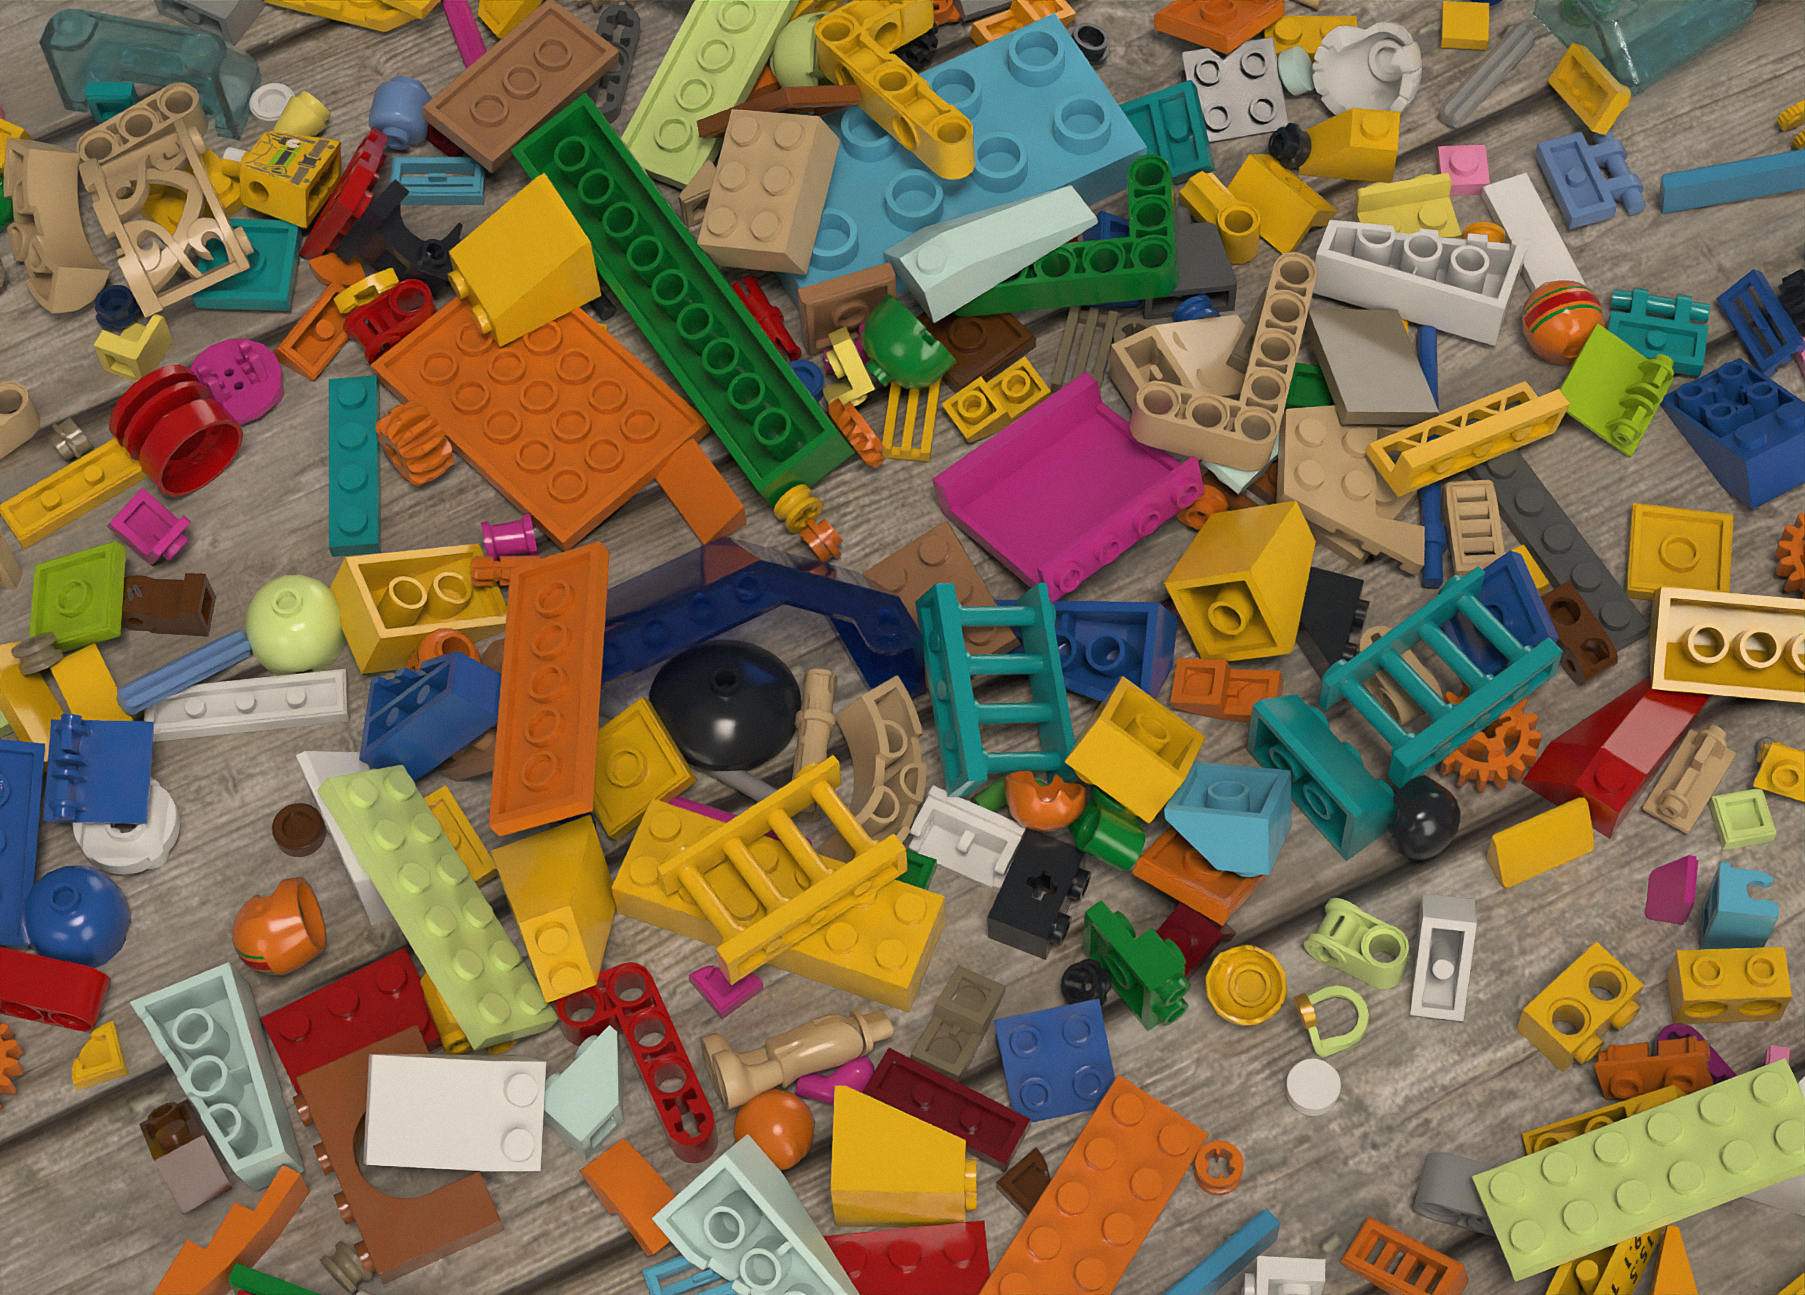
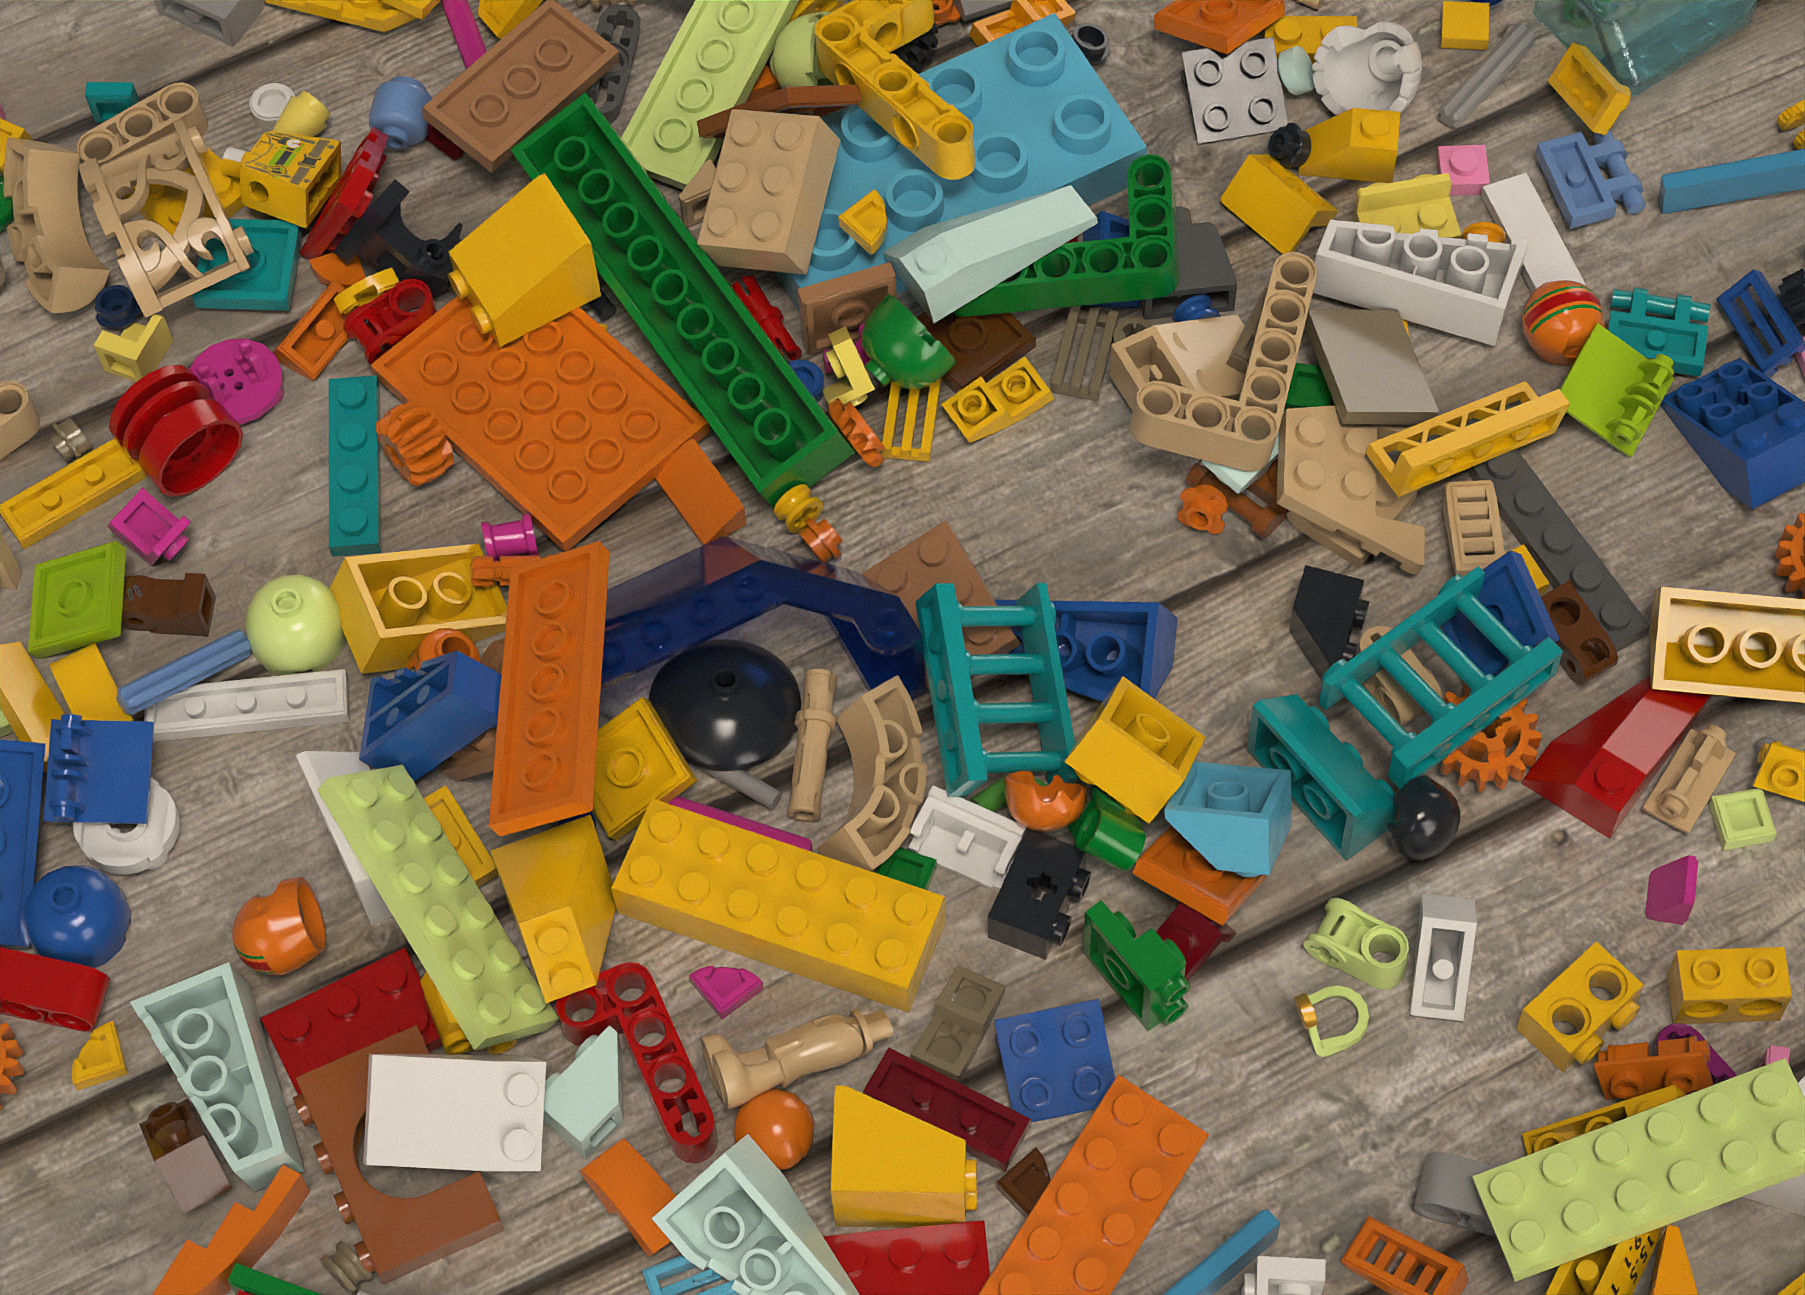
(37, 653): dark tan bush -> none
(113, 48): clear light blue windscreen -> none
(299, 830): reddish brown tile -> none
(437, 187): medium azure tile -> none
(786, 918): yellow fence -> none
(822, 1088): dark pink arm -> none
(866, 222): none -> yellow tile
(1065, 489): dark pink panel -> none
(1075, 979): black plate -> none
(1173, 128): teal wing -> none
(1219, 692): orange slope -> none
(1235, 220): yellow piece -> none
(1235, 1169): orange bush -> none
(1245, 582): yellow slope -> none
(1246, 985): yellow hair -> none
(1313, 1087): white tile -> none
(1431, 494): blue bar -> none
(1541, 843): yellow slope -> none
(1677, 550): yellow tile -> none
(1731, 915): medium azure hinge -> none

